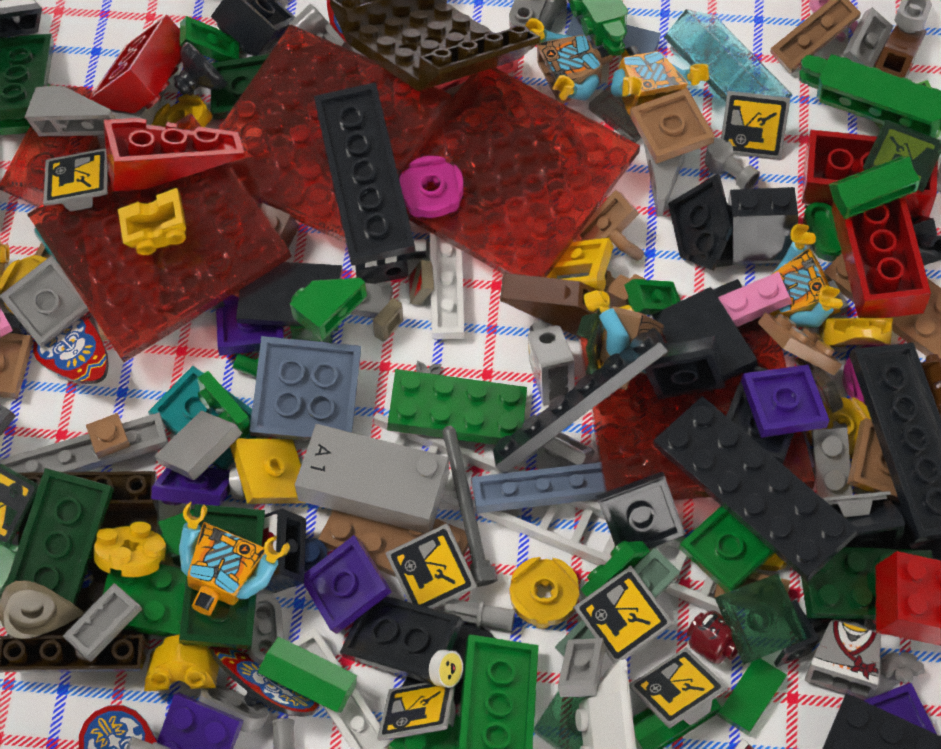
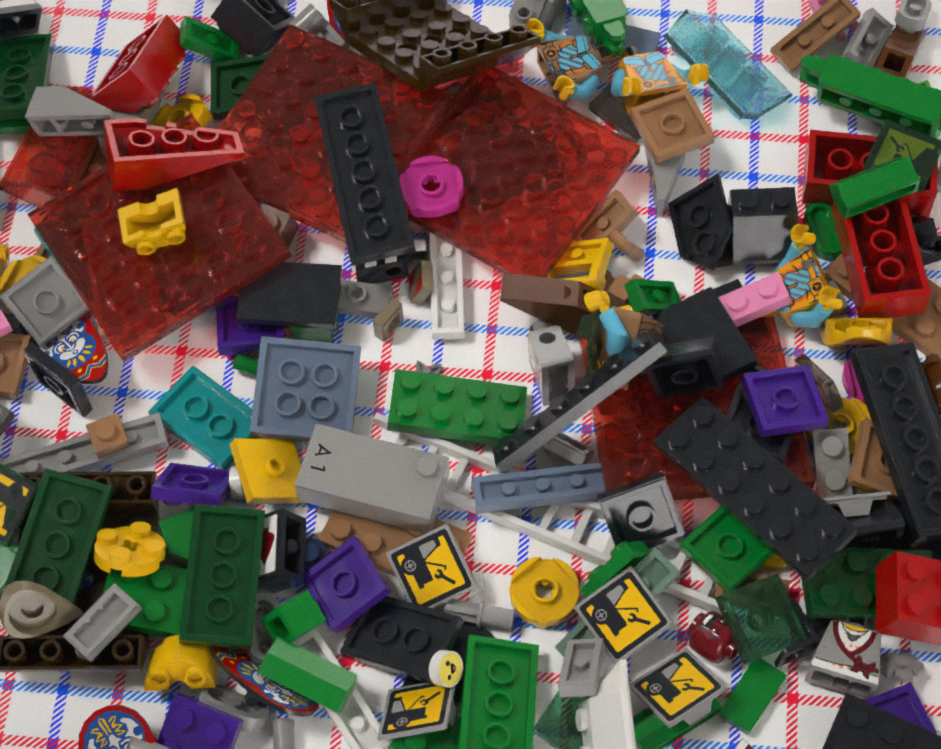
(58, 380): none -> black tile
(76, 179): piece -> none
(197, 72): black hair -> none
(198, 445): light grey tile -> none
(216, 397): green plate -> none
(223, 563): torso -> none
(294, 618): none -> green brick
(327, 303): green slope -> none
(481, 569): dark grey piece -> none
(720, 160): light grey leg -> none
(755, 123): piece -> none
(802, 343): medium nougat plate -> none

